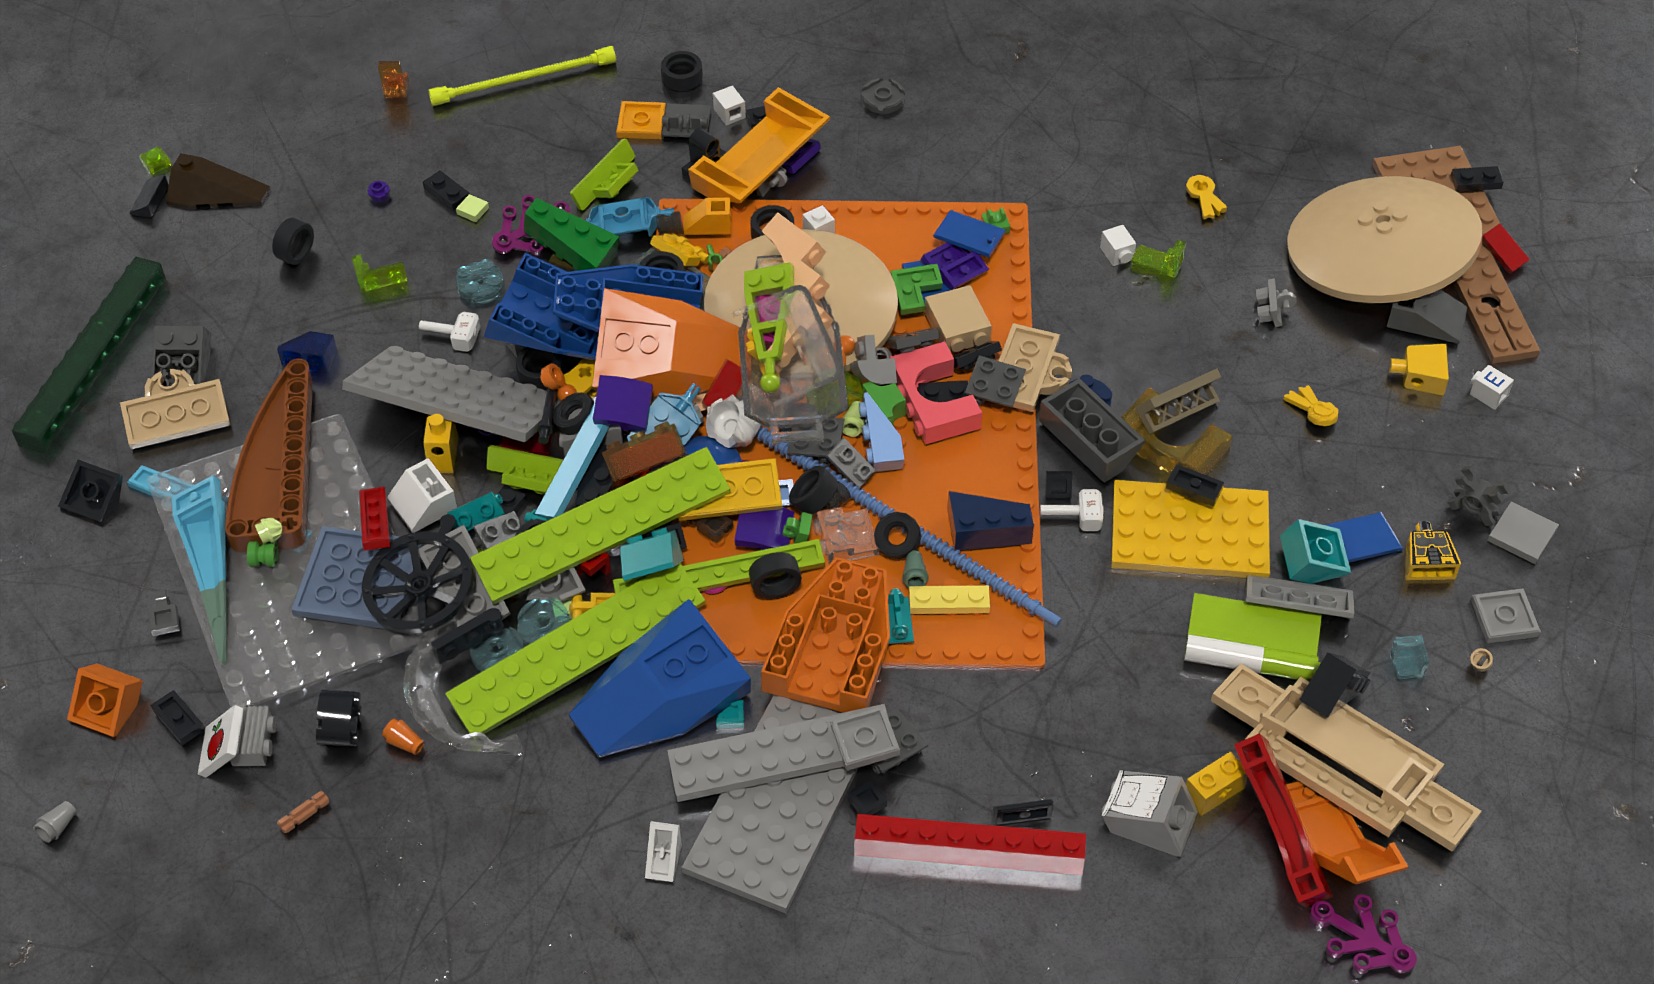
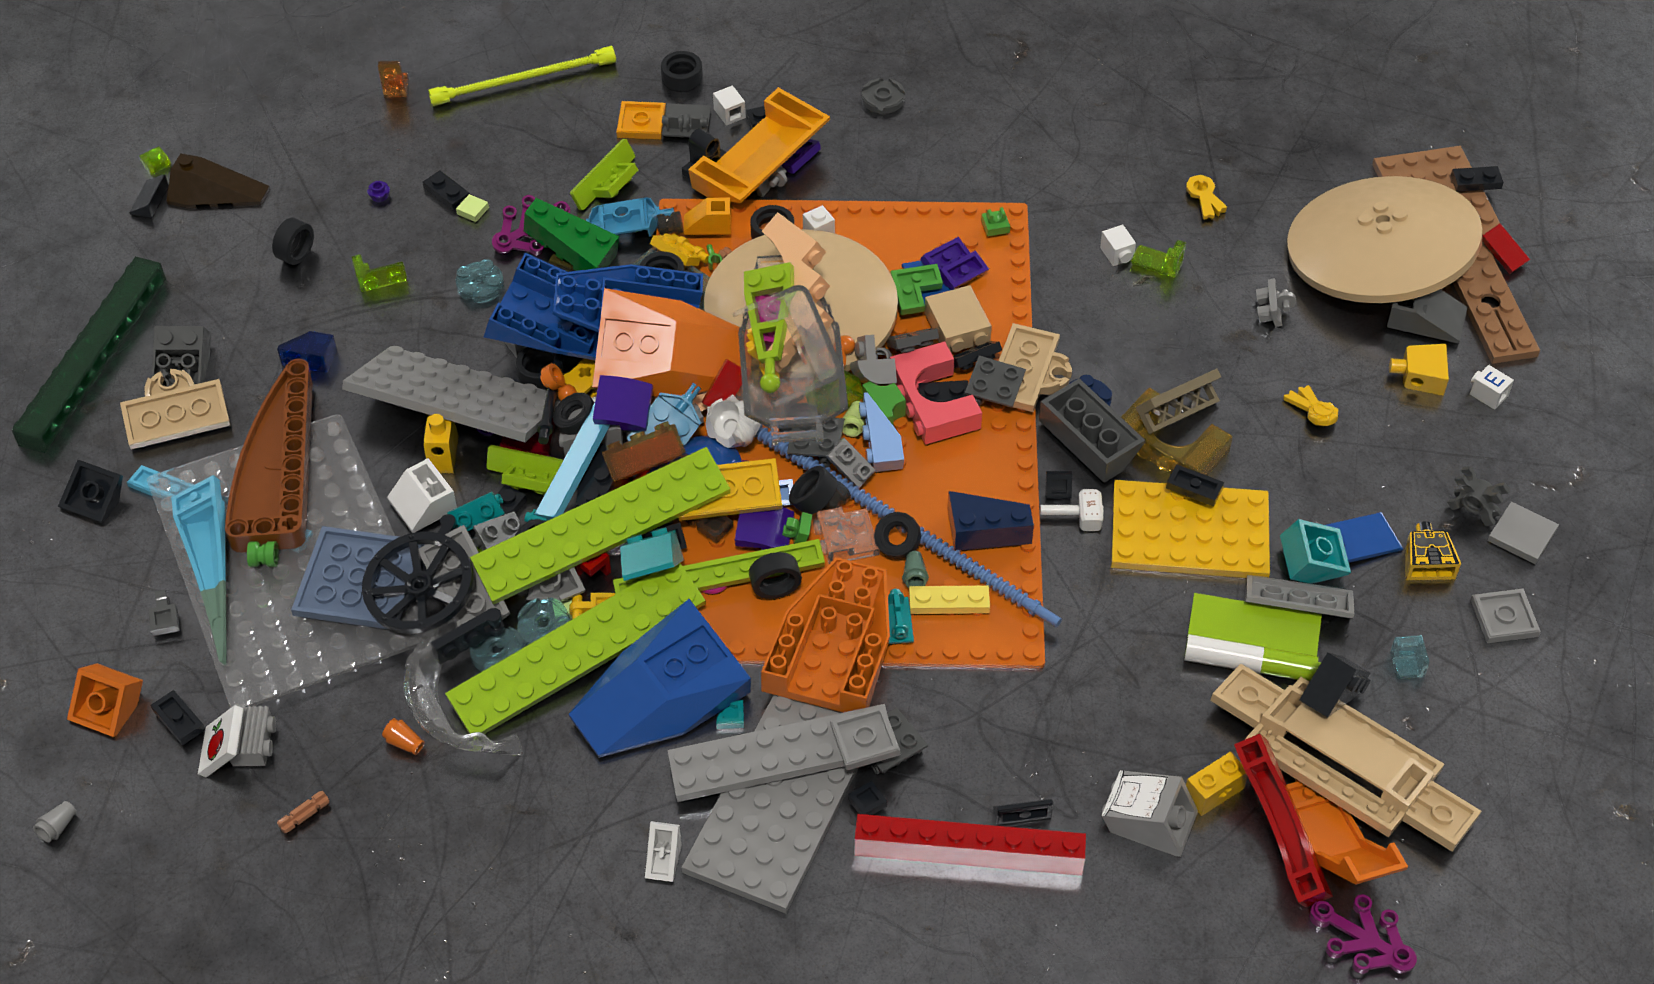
(269, 530): yellowish green plate -> none
(338, 718): black brick -> none
(374, 518): red tile -> none
(462, 333): white piece -> none
(969, 233): blue container -> none
(1477, 656): tan hinge -> none

